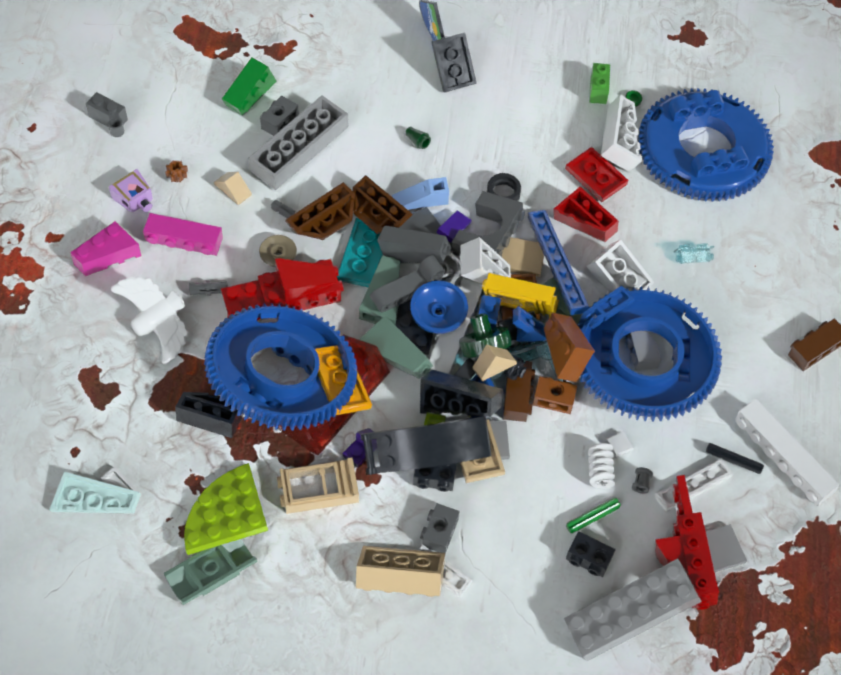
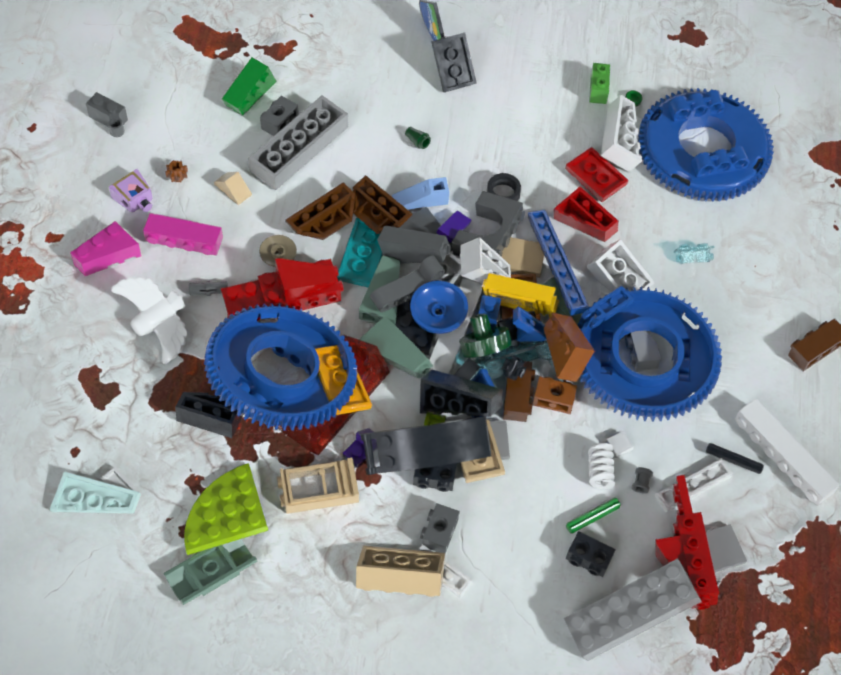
(283, 209): dark grey axle -> none
(493, 361): tan slope -> none

